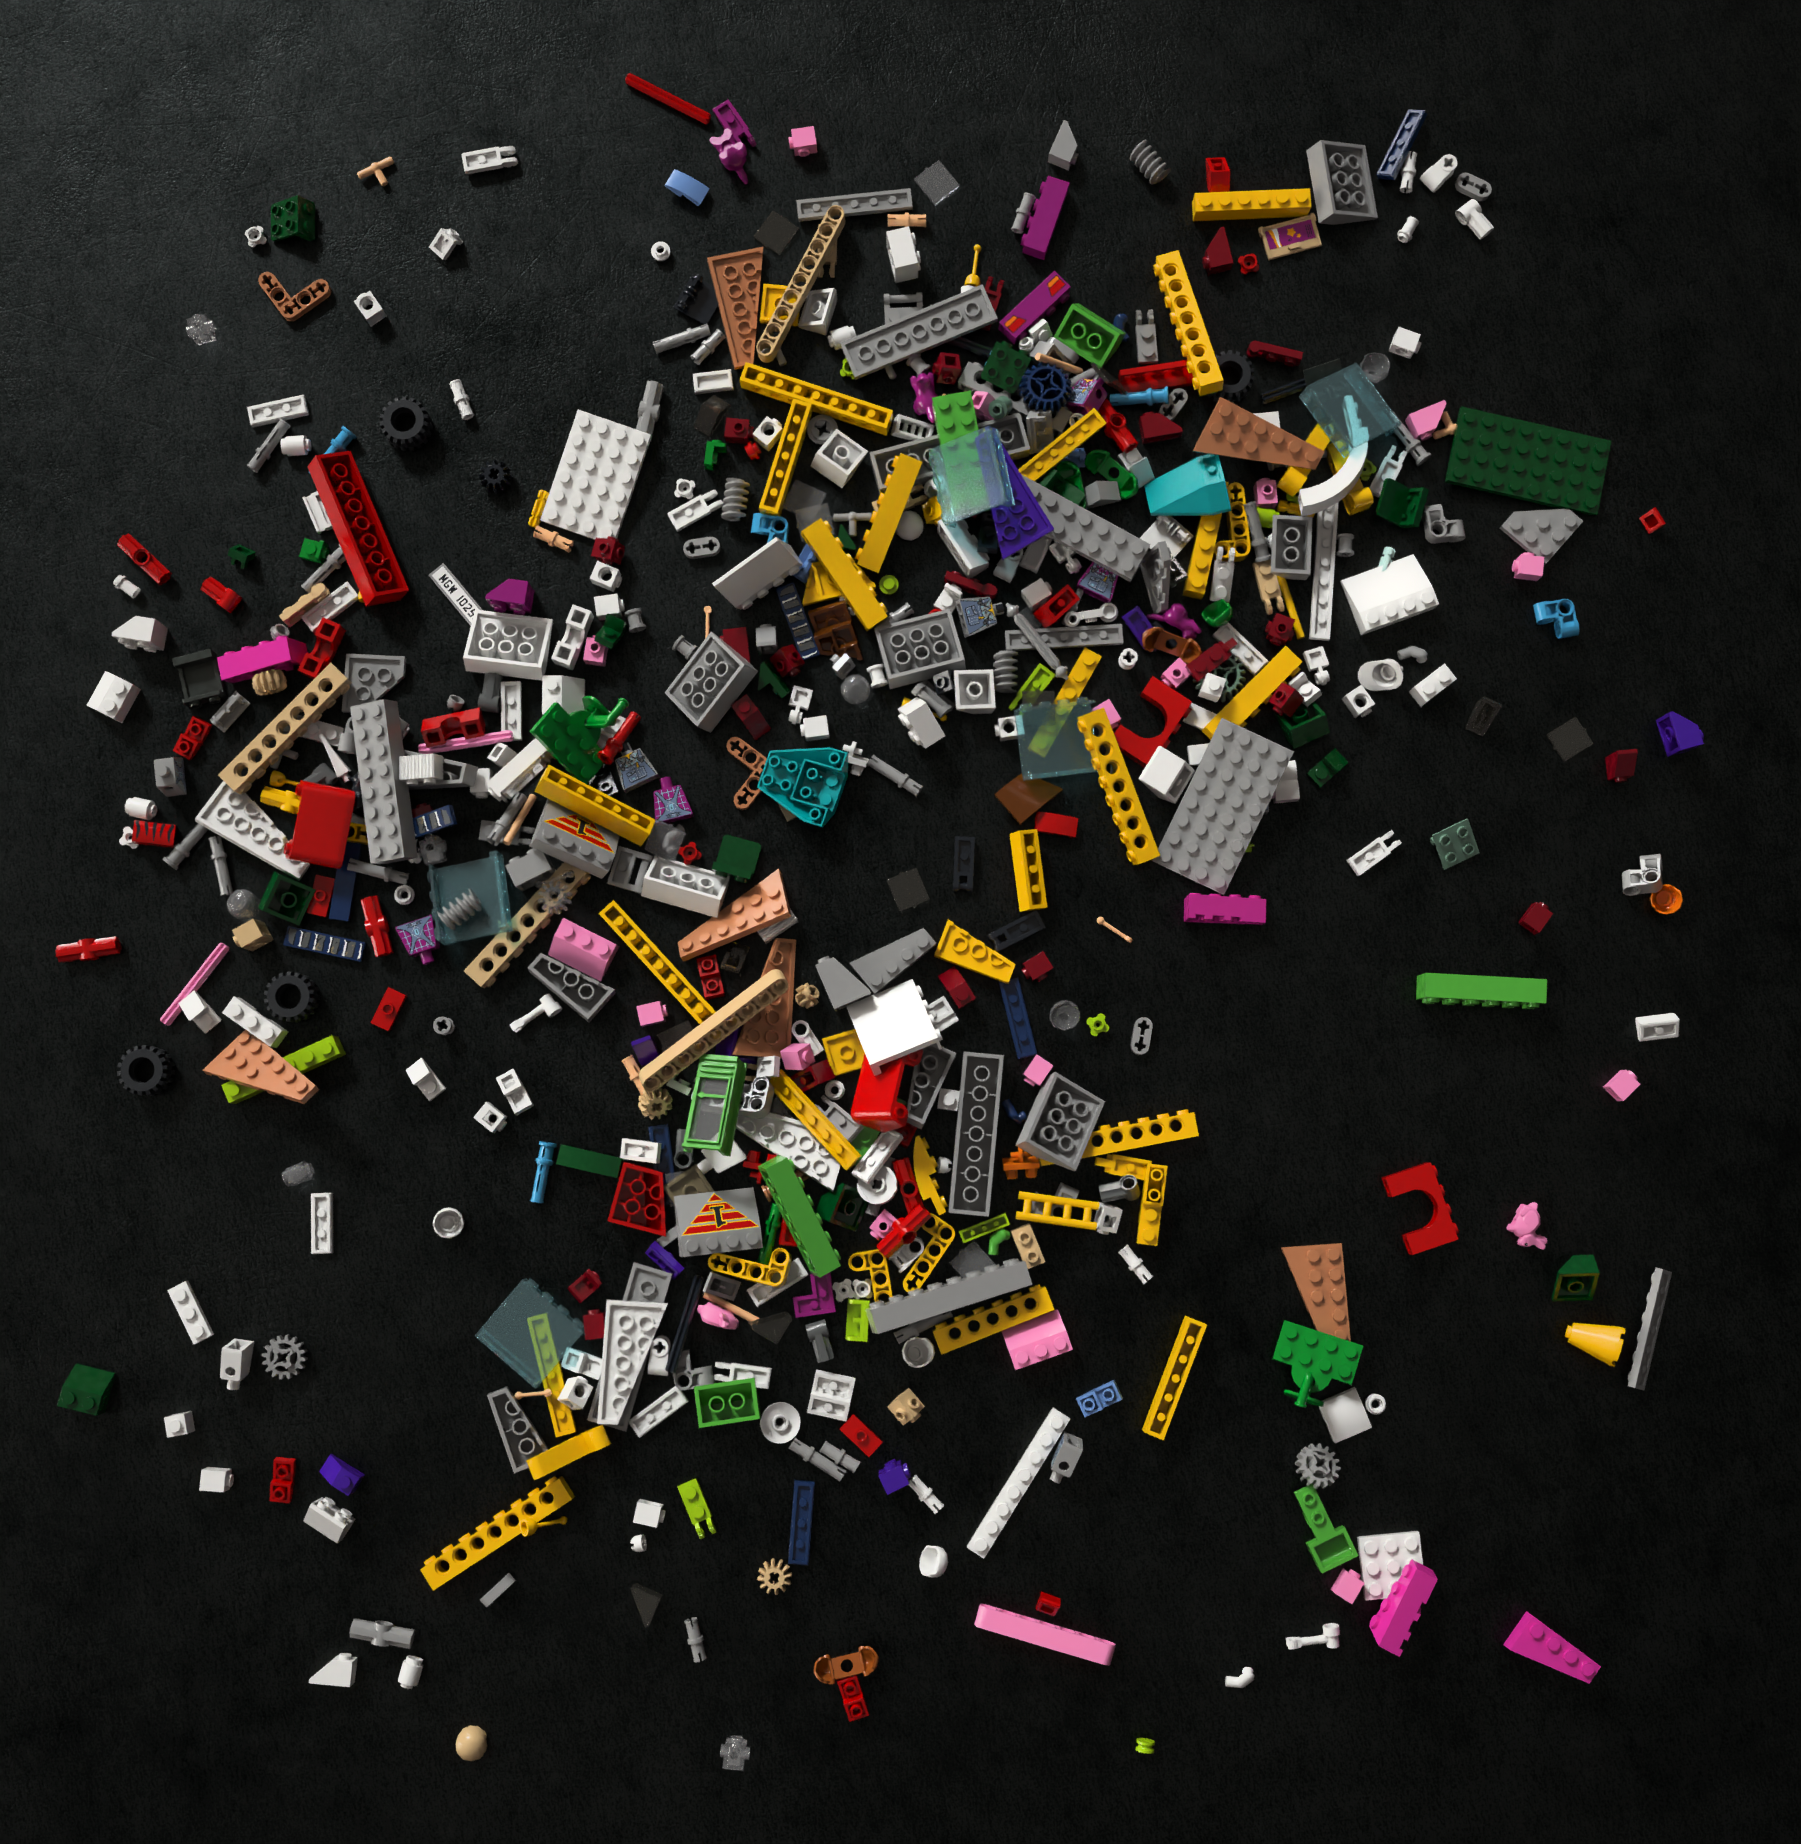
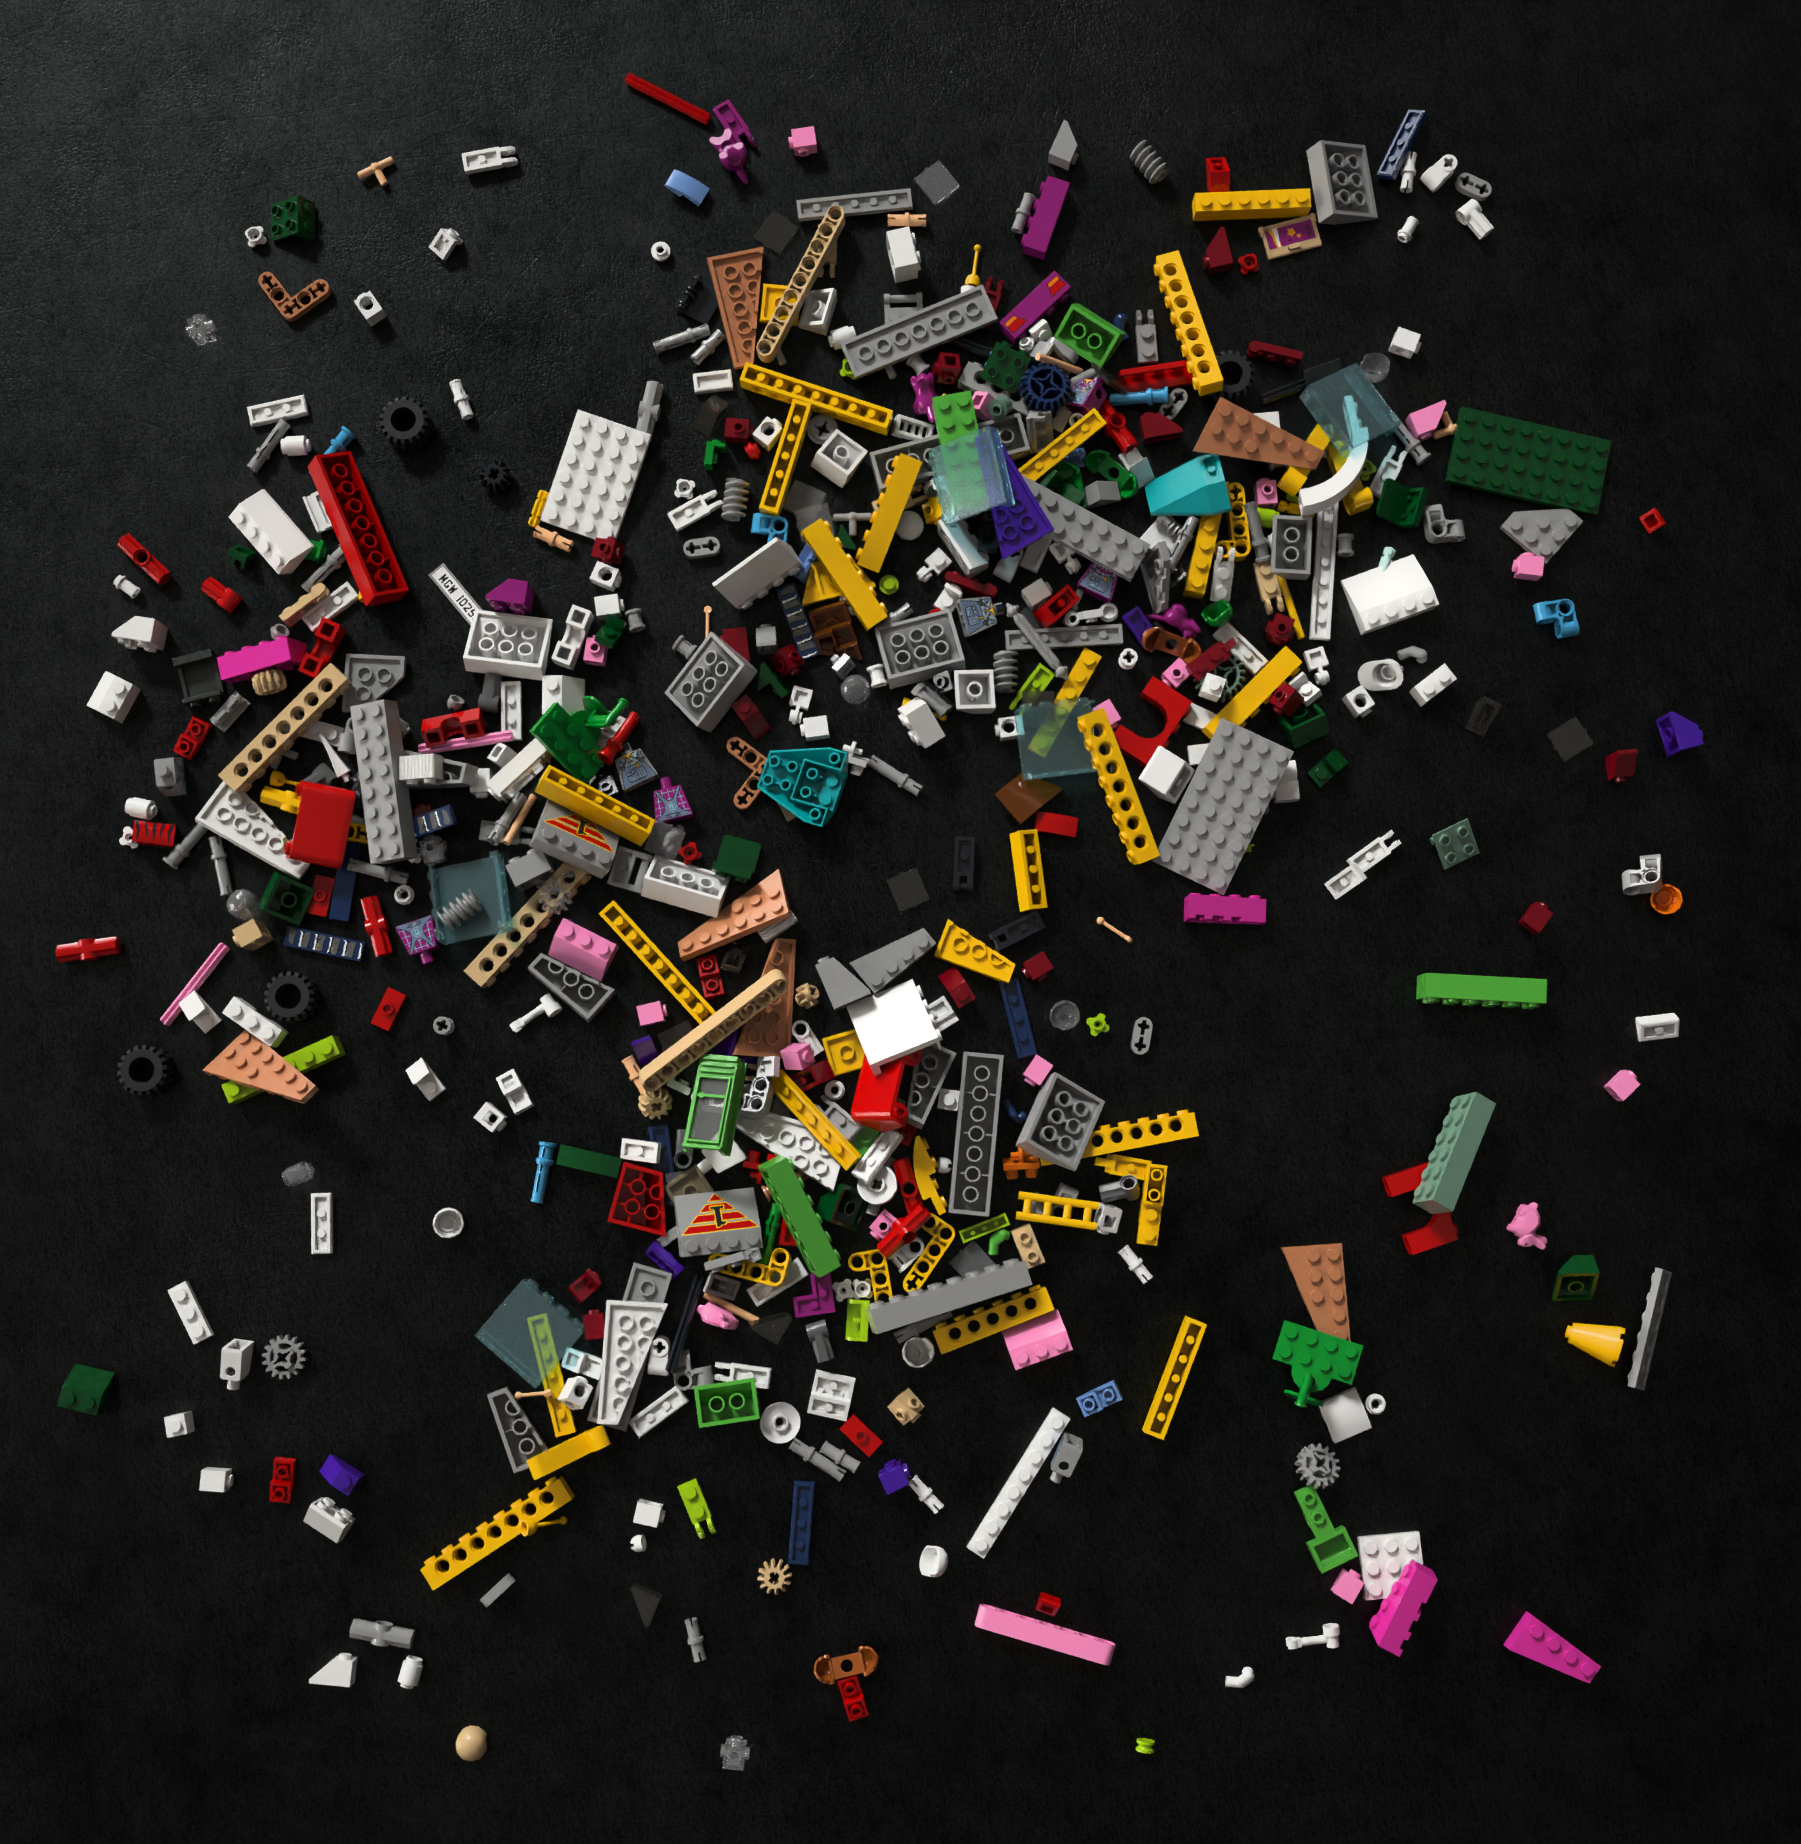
(271, 532): none -> white slope
(752, 1255): none -> light grey hinge
(937, 562): none -> white plate
(1184, 536): none -> light grey pin
(1345, 880): none -> white slope
(1453, 1153): none -> sand green brick

